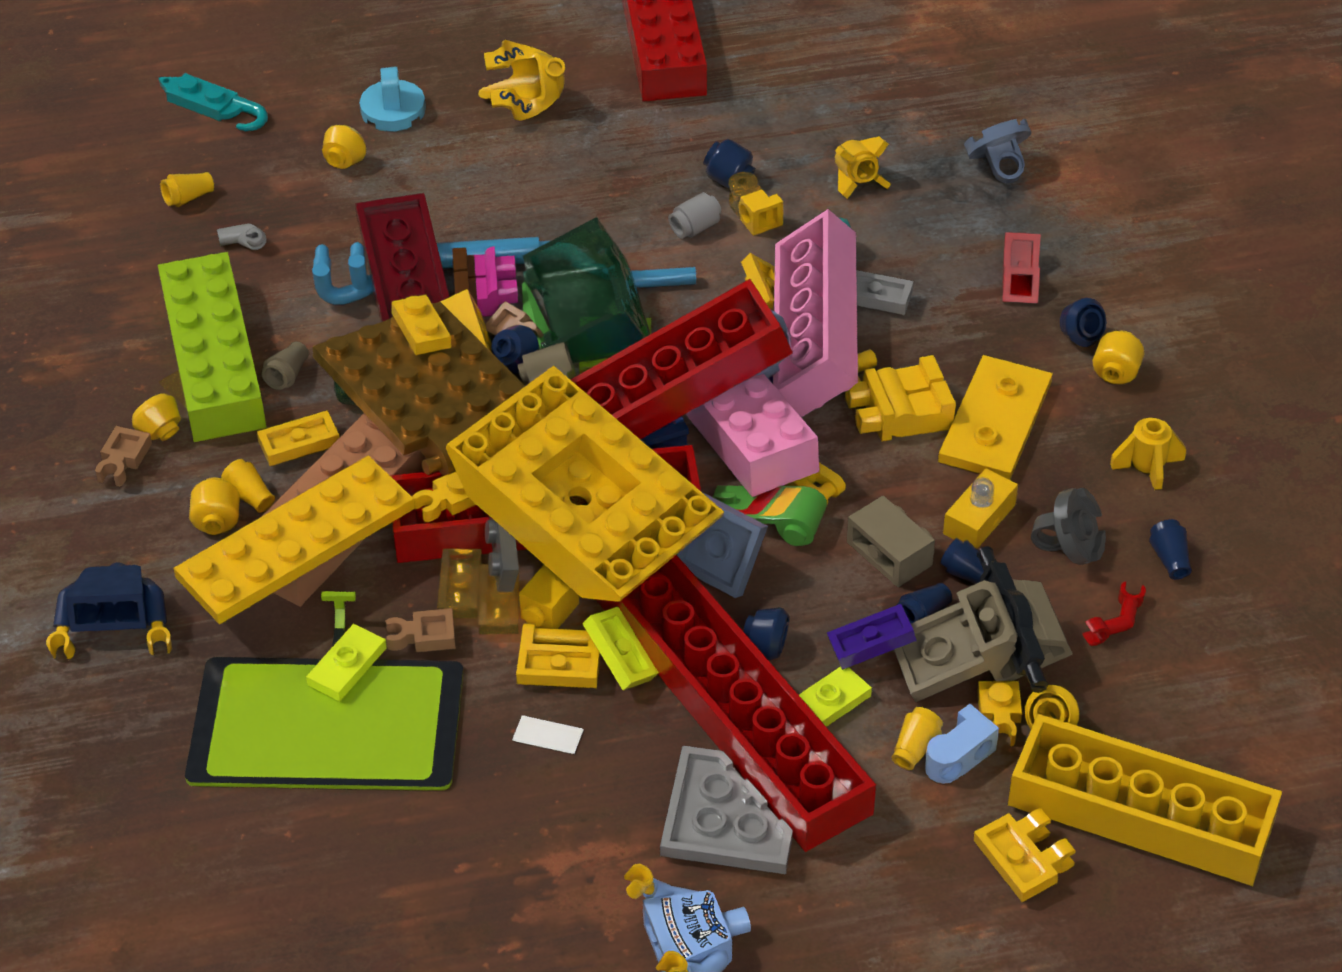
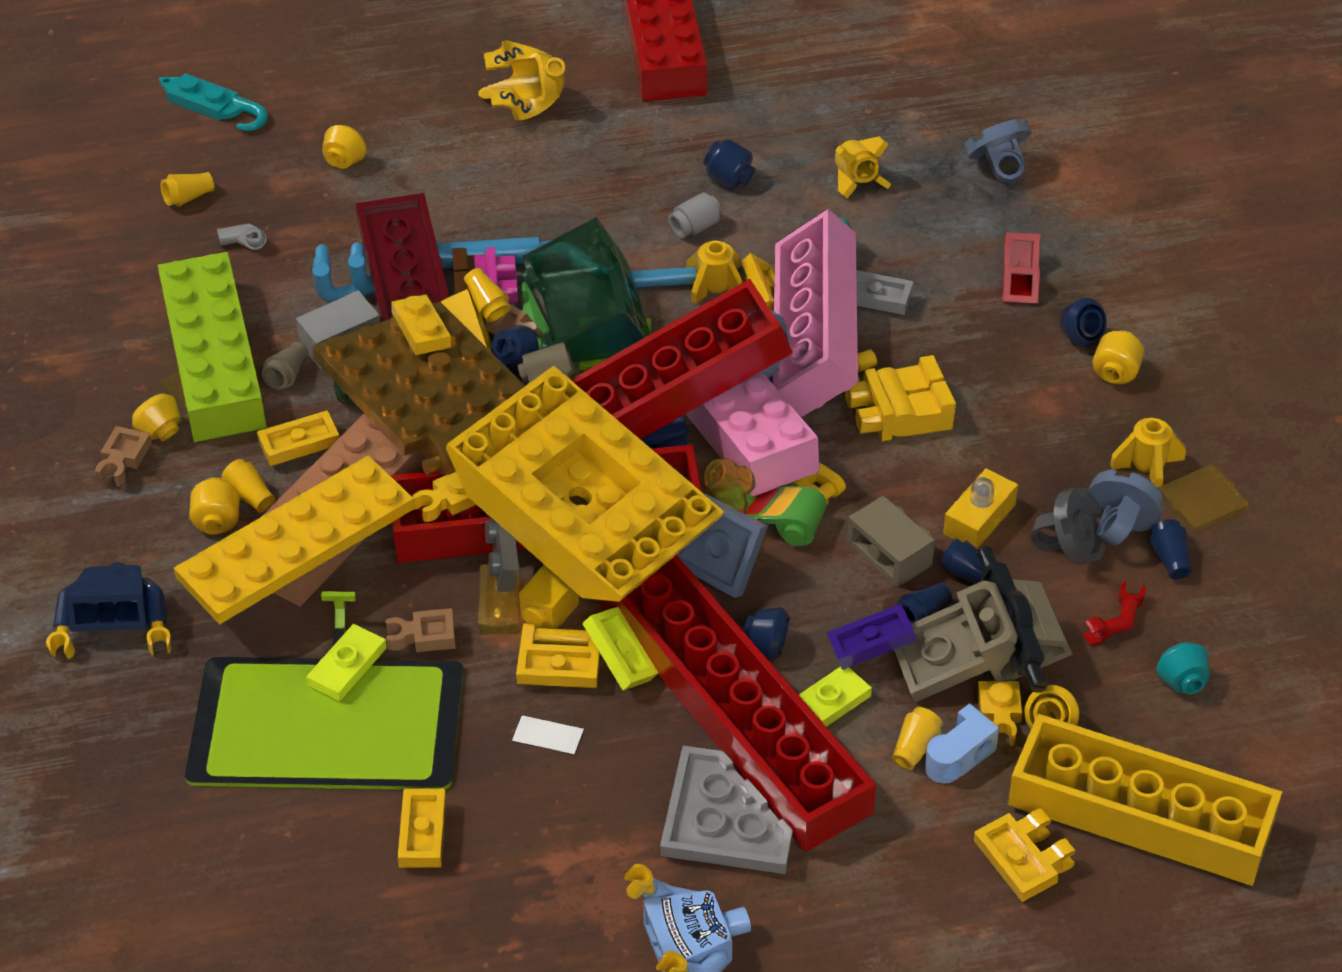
(335, 319): none -> light grey brick
(392, 102): medium azure tile -> none
(422, 828): none -> yellow plate
(460, 582): clear yellow plate -> none
(487, 296): none -> yellow cone
(715, 269): none -> yellow brick
(729, 483): none -> clear yellow plate
(753, 205): yellow leg -> none
(995, 417): yellow plate -> none
(1125, 505): none -> sand blue tile
(1184, 667): none -> teal cone
(1203, 498): none -> clear yellow piece

